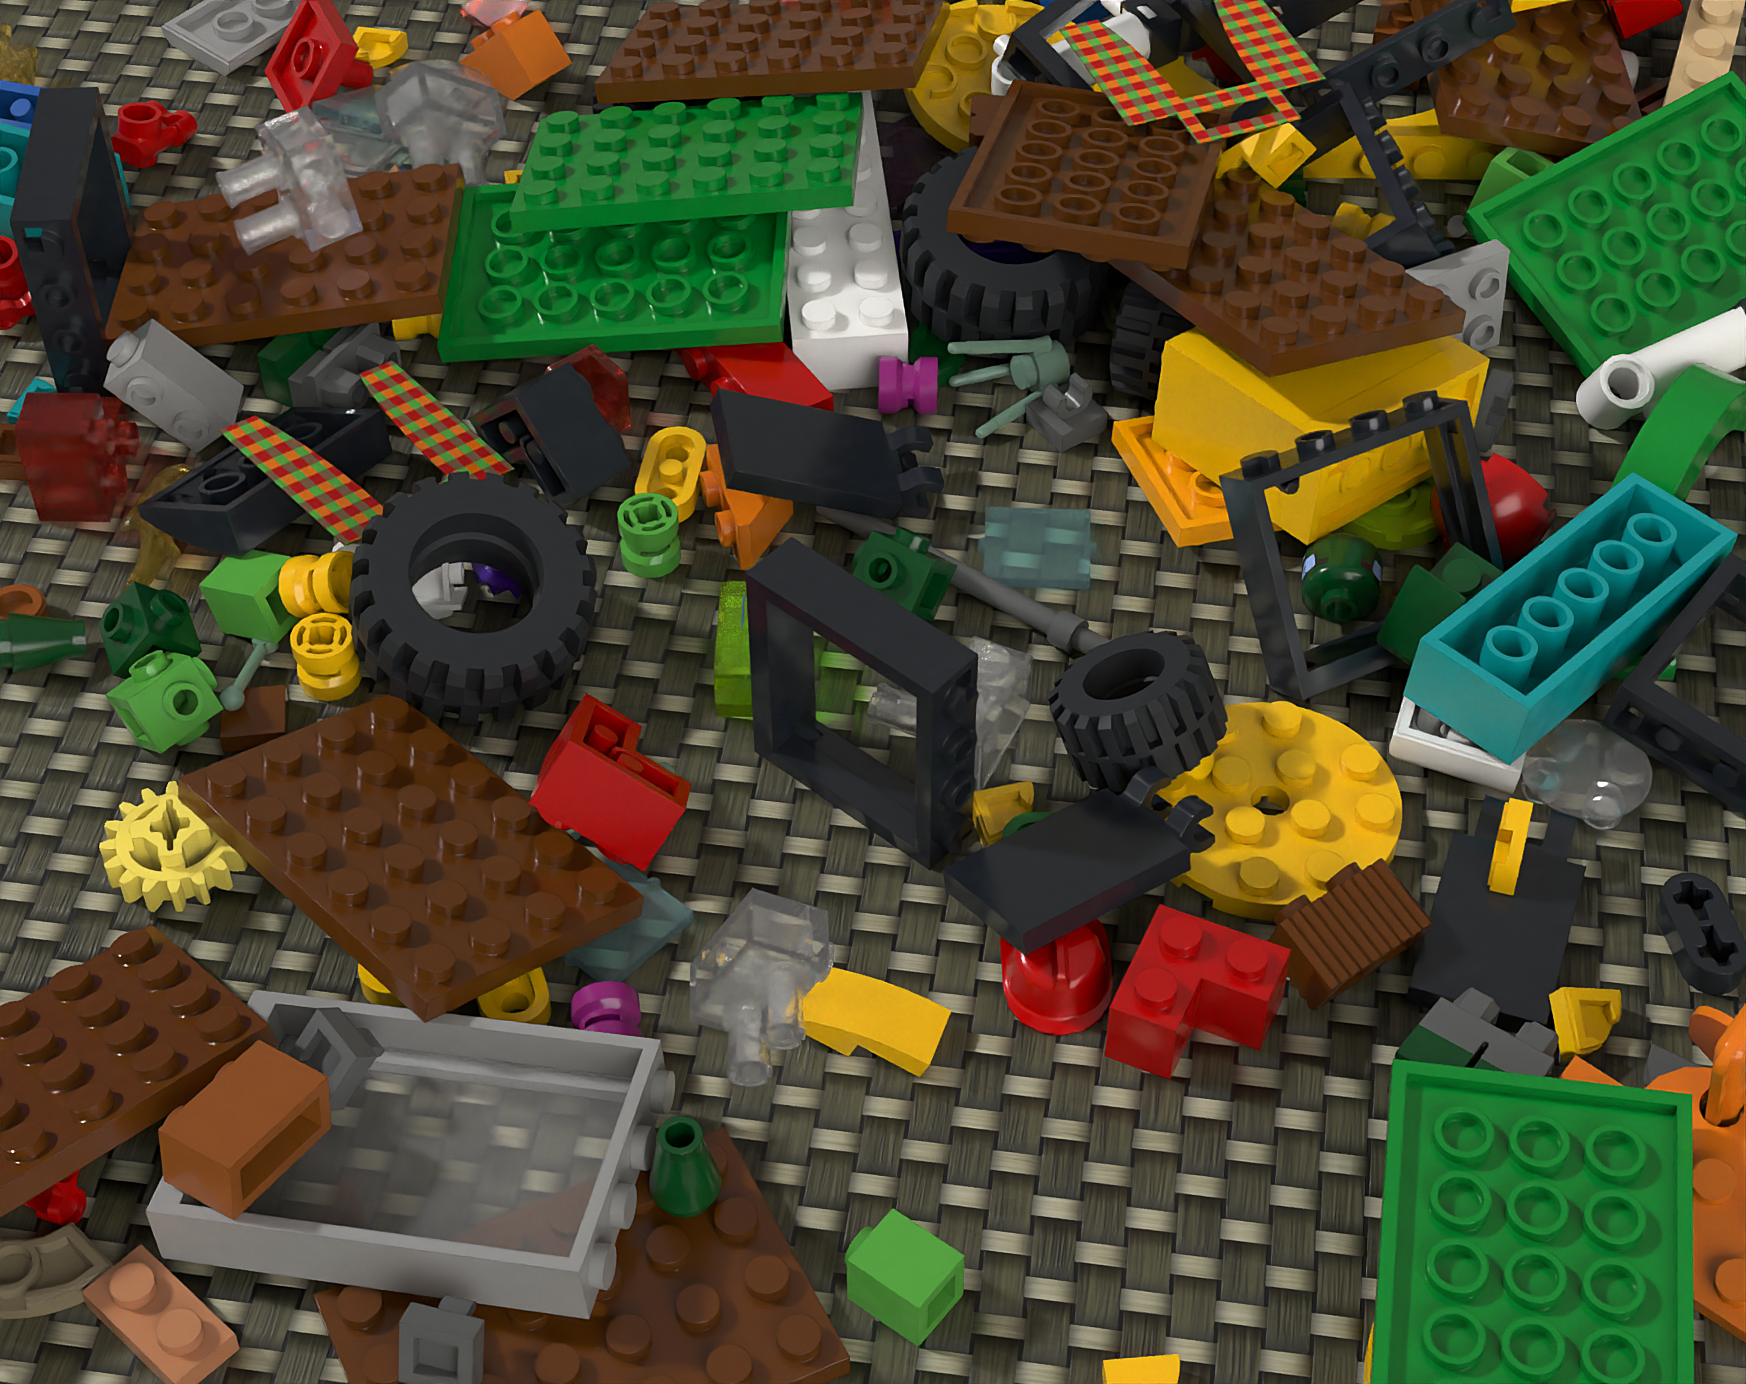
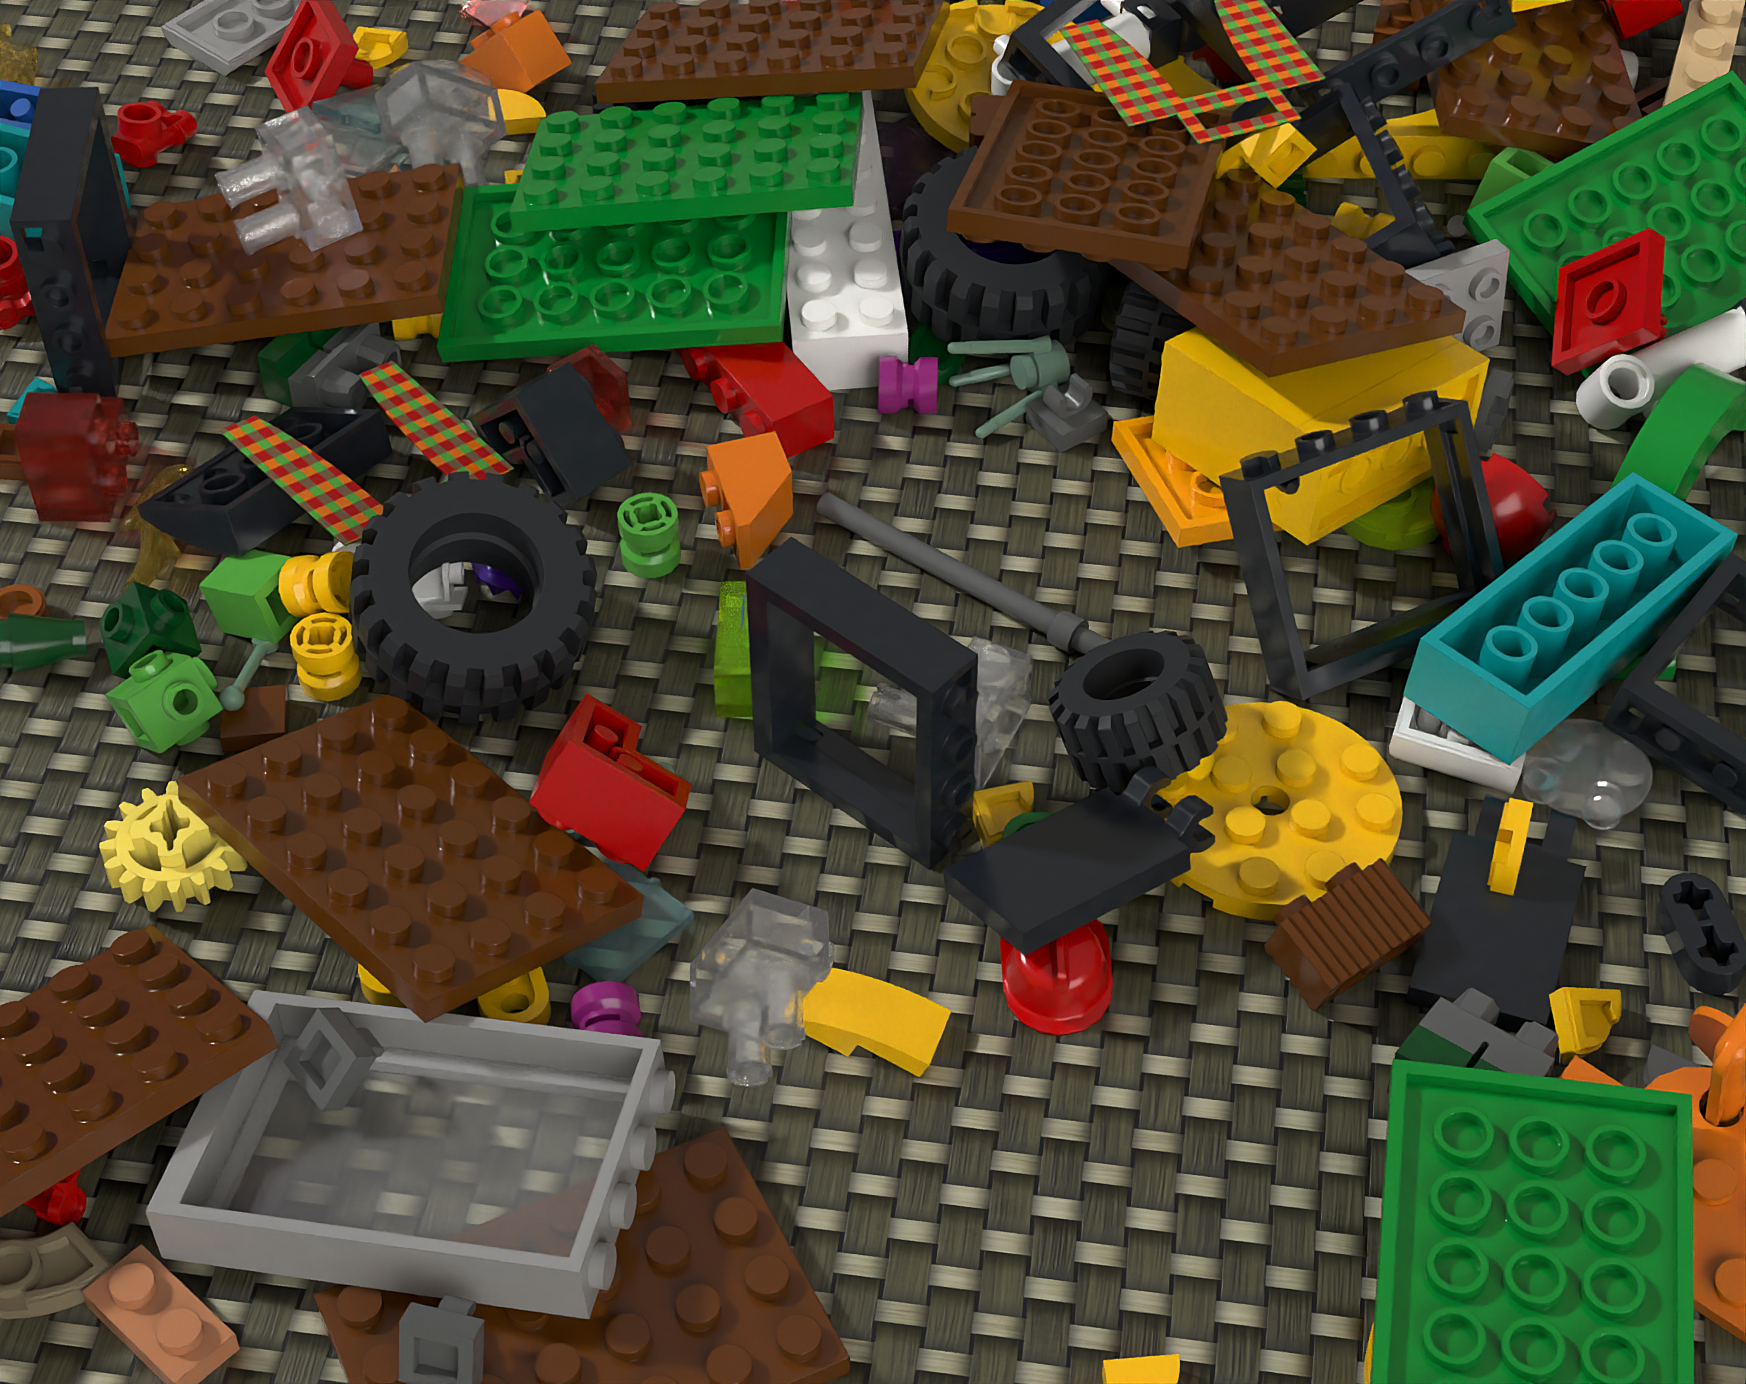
(172, 385): light grey brick -> none
(245, 1129): dark orange brick -> none
(520, 112): none -> yellow tile
(673, 467): yellow plate -> none
(683, 1171): dark green cone -> none
(822, 456): black tile -> none
(904, 570): dark green brick -> none
(904, 1276): bright green brick -> none
(1037, 547): clear light blue piece -> none
(1192, 978): red brick -> none
(1341, 574): dark green head -> none
(1432, 597): dark green slope -> none
(1609, 302): none -> red tile

